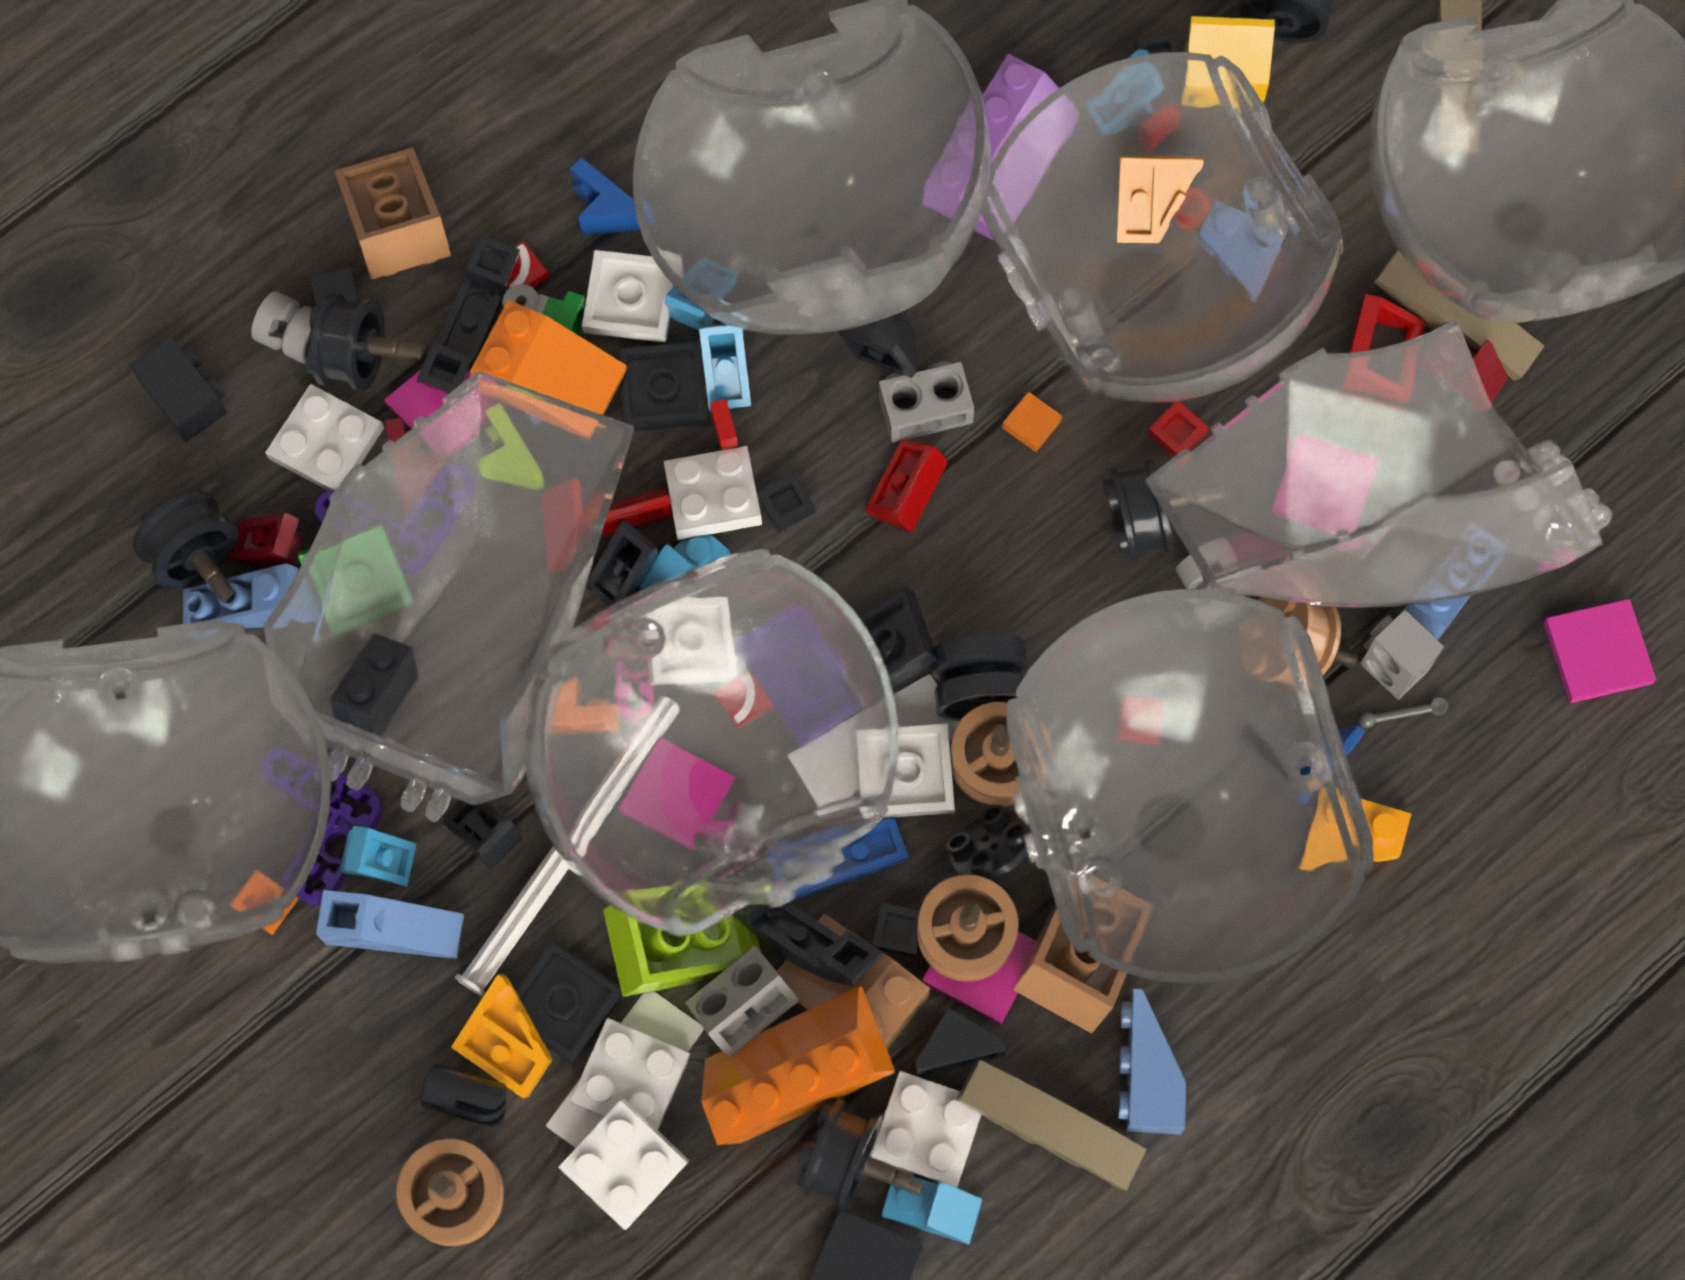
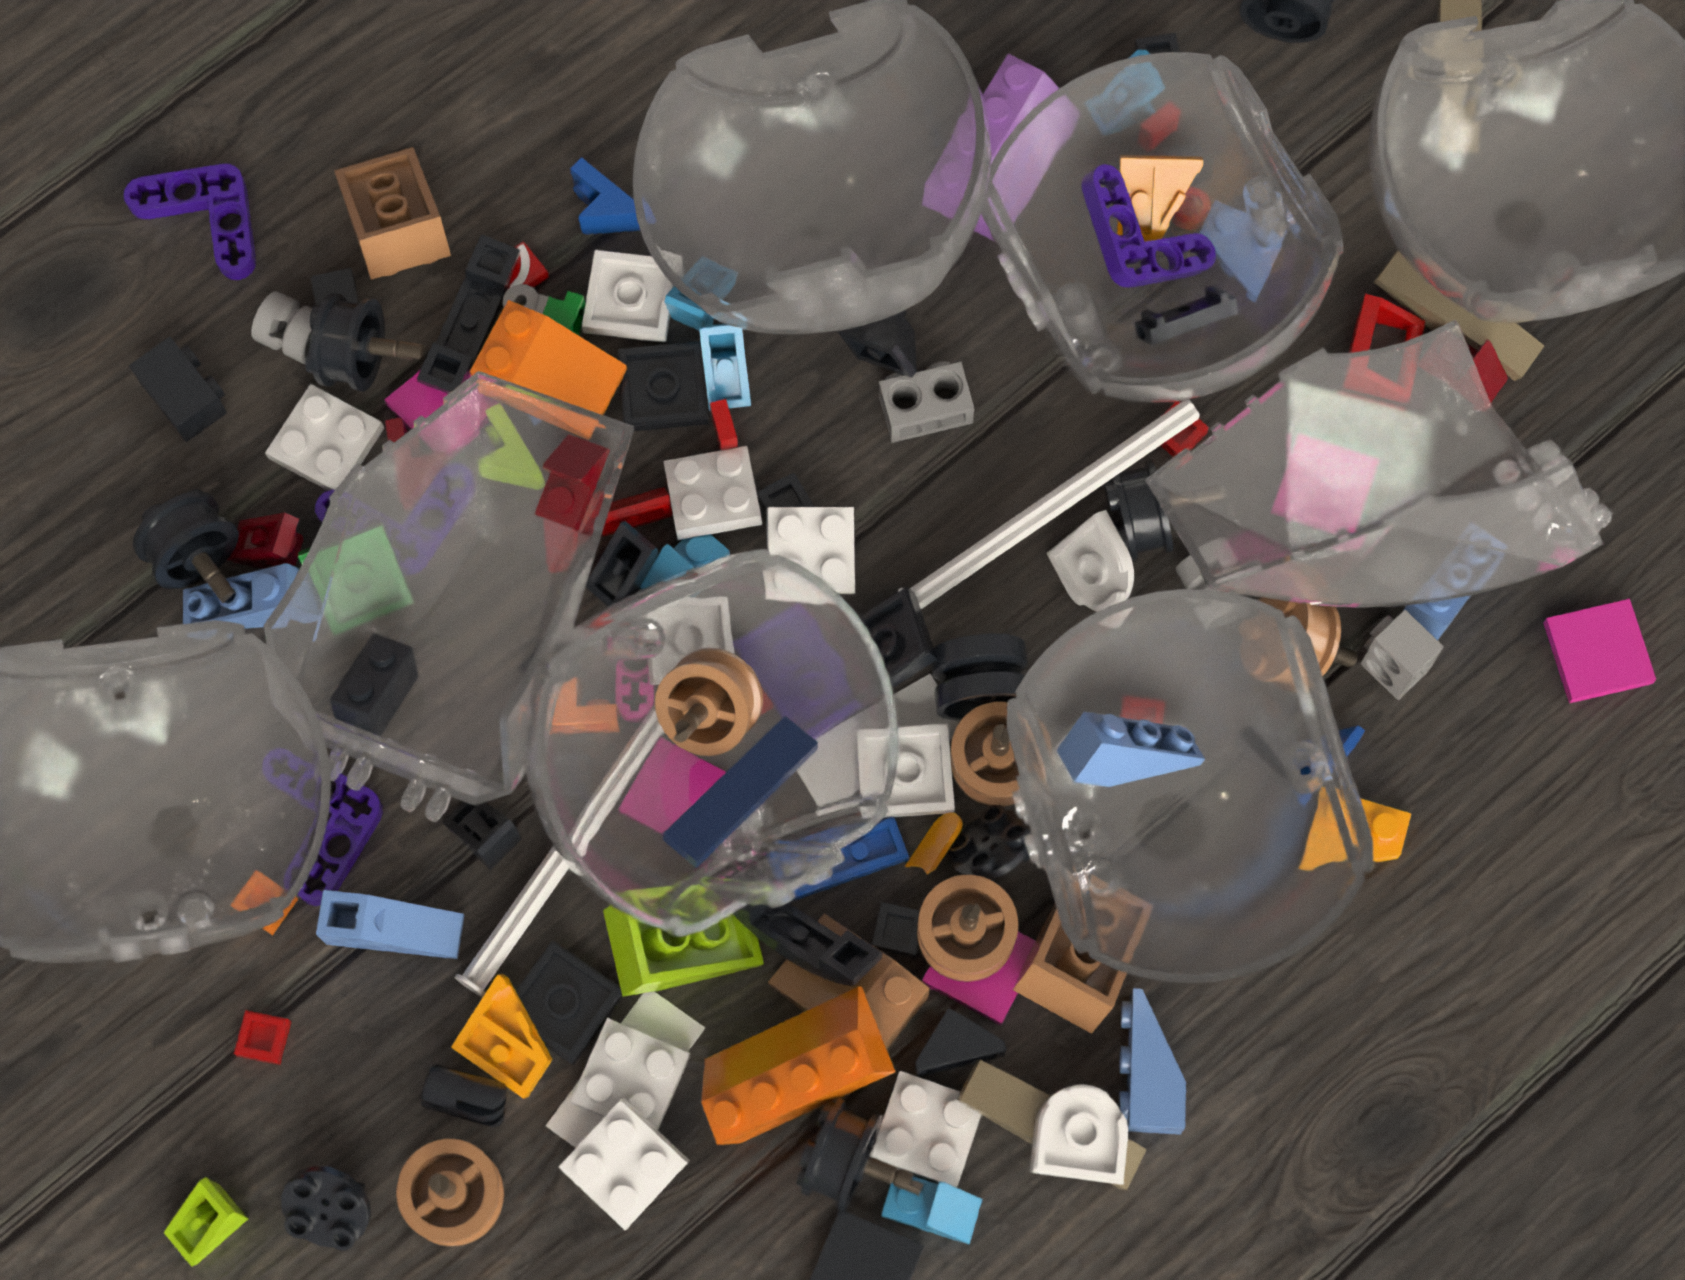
(204, 1221): none -> lime slope
(217, 202): none -> dark purple beam
(262, 1037): none -> red tile
(305, 1202): none -> black plate
(378, 856): dark azure slope -> none
(572, 481): none -> dark red slope
(709, 701): none -> medium nougat wheel
(740, 791): none -> dark blue tile
(741, 1001): light grey brick -> none
(817, 540): none -> white plate
(907, 484): red slope -> none
(936, 842): none -> light orange piece
(1032, 421): orange tile -> none
(1055, 502): none -> white axle
(1080, 1136): none -> white tile
(1094, 564): none -> white tile
(1123, 750): none -> medium blue slope
(1131, 246): none -> dark purple beam
(1186, 317): none -> black piece
(1241, 40): yellow slope -> none
(1437, 707): dark grey hinge -> none

